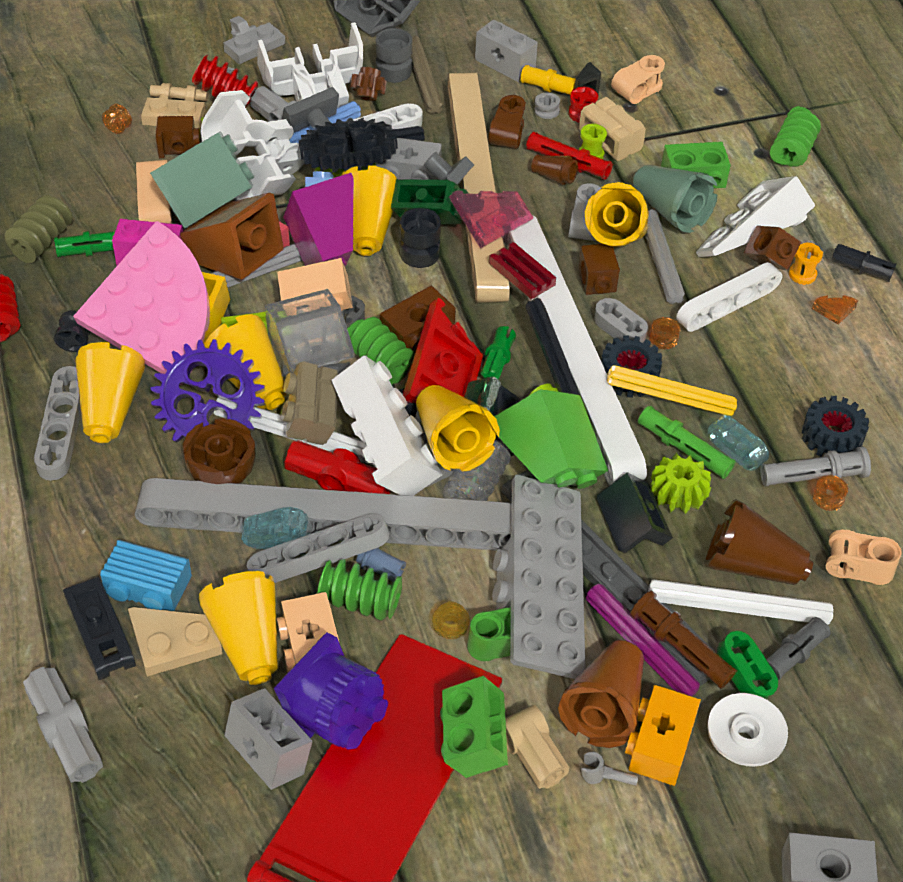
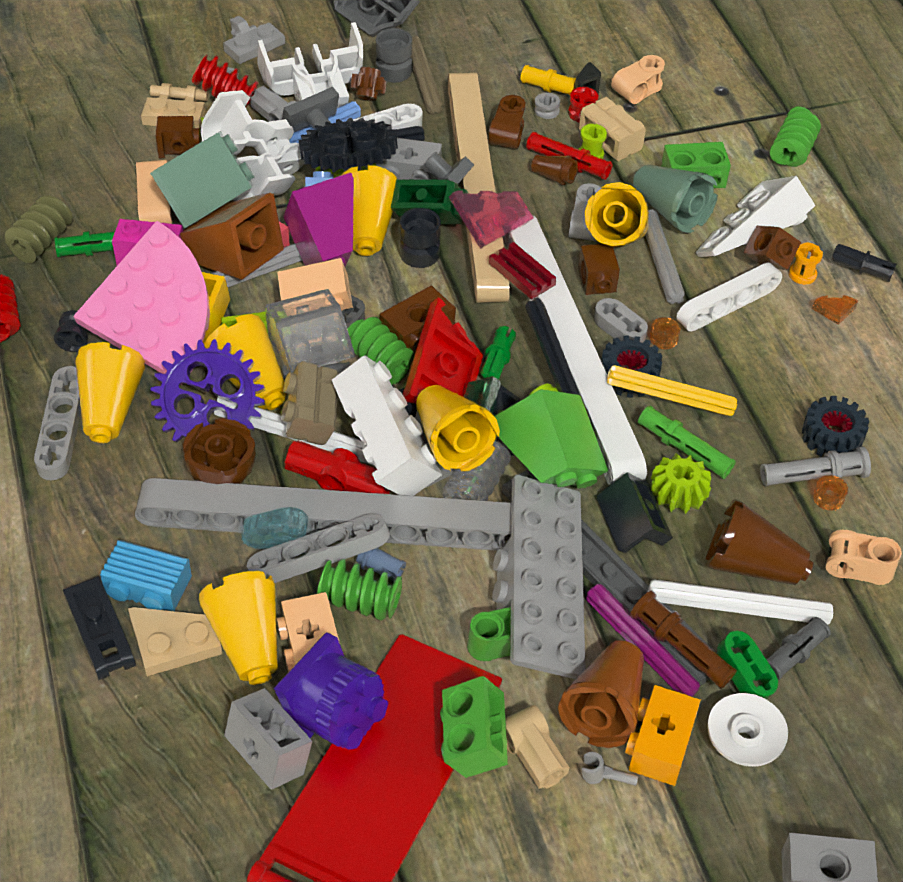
(62, 724): light grey piece -> none
(117, 118): clear orange bush -> none
(451, 612): clear yellow plate -> none
(505, 49): light grey brick -> none
(738, 443): clear light blue beam -> none

